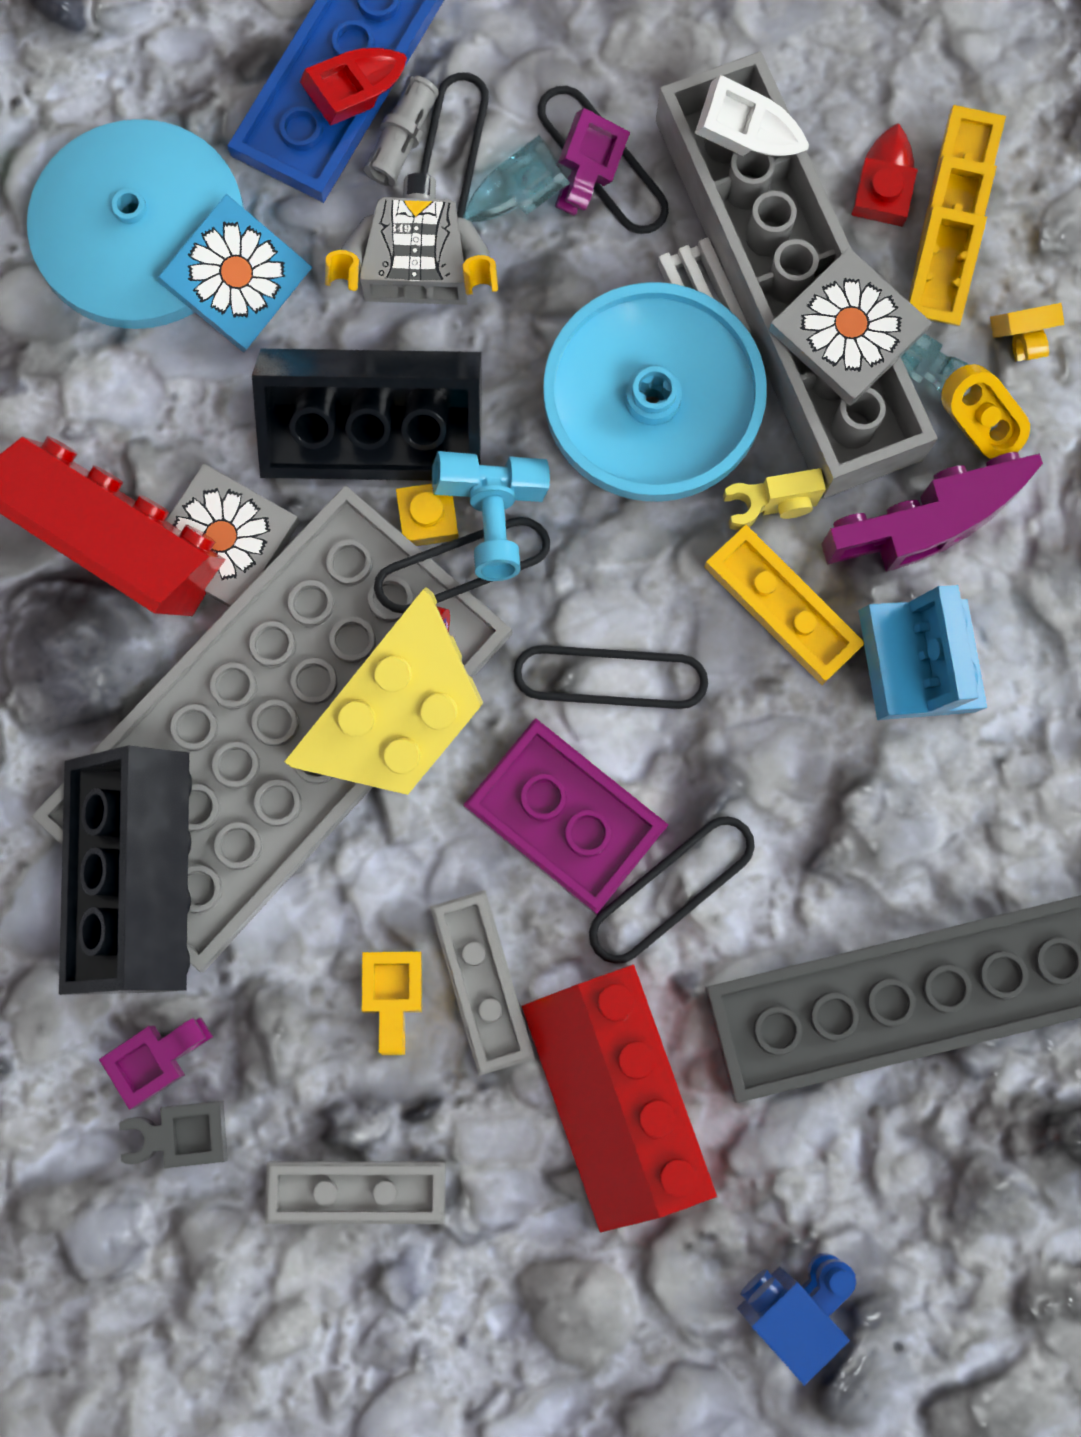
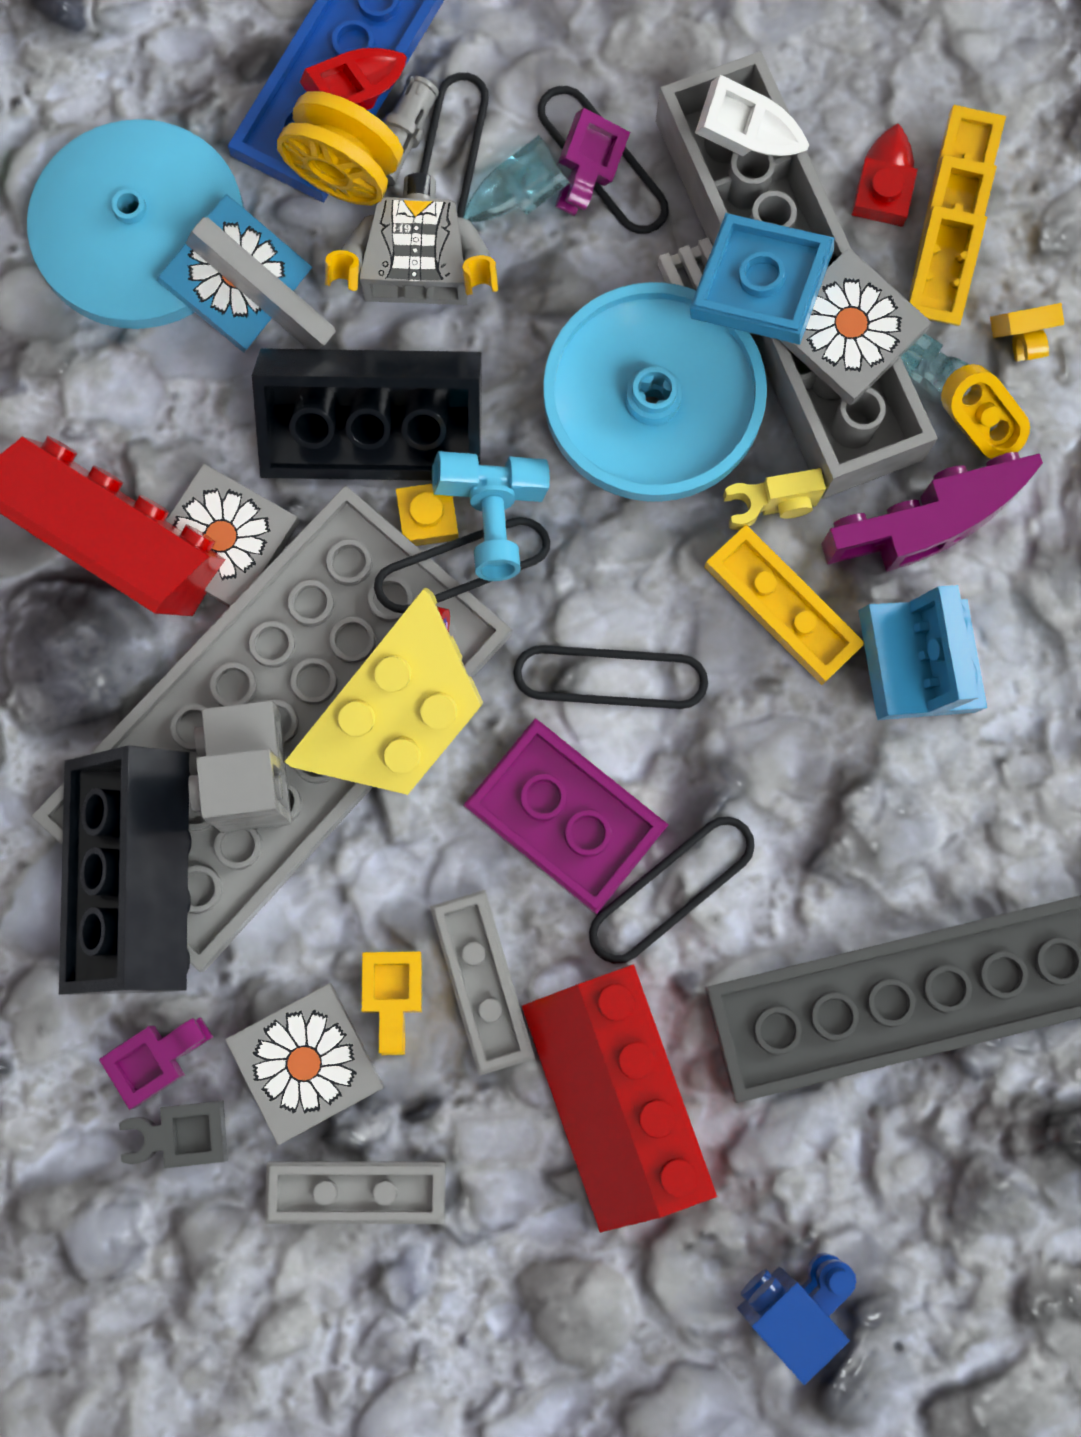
(241, 768): none -> light grey brick
(259, 284): none -> light grey tile
(304, 1063): none -> tile
(340, 148): none -> yellow wheel
(762, 278): none -> dark azure tile

